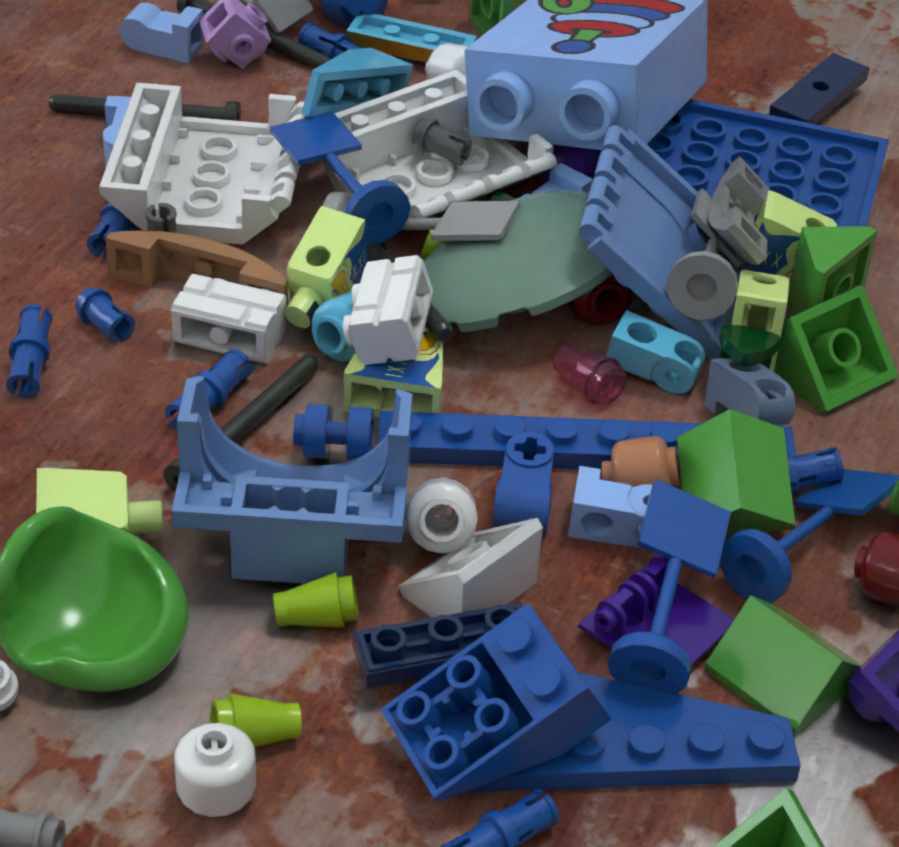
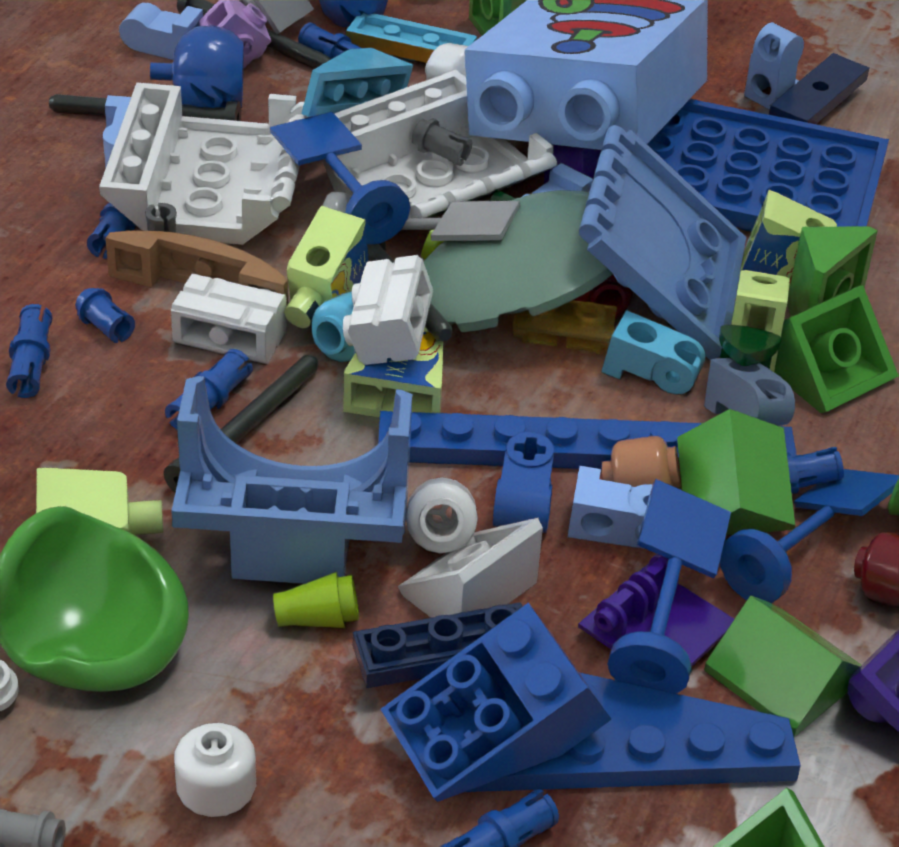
(206, 67): none -> blue piece
(259, 718): lime cone -> none
(317, 431): blue brick -> none
(583, 323): none -> clear yellow hinge
(591, 374): clear pink cone -> none
(704, 282): light grey piece -> none
(734, 211): light grey slope -> none
(773, 64): none -> light blue leg

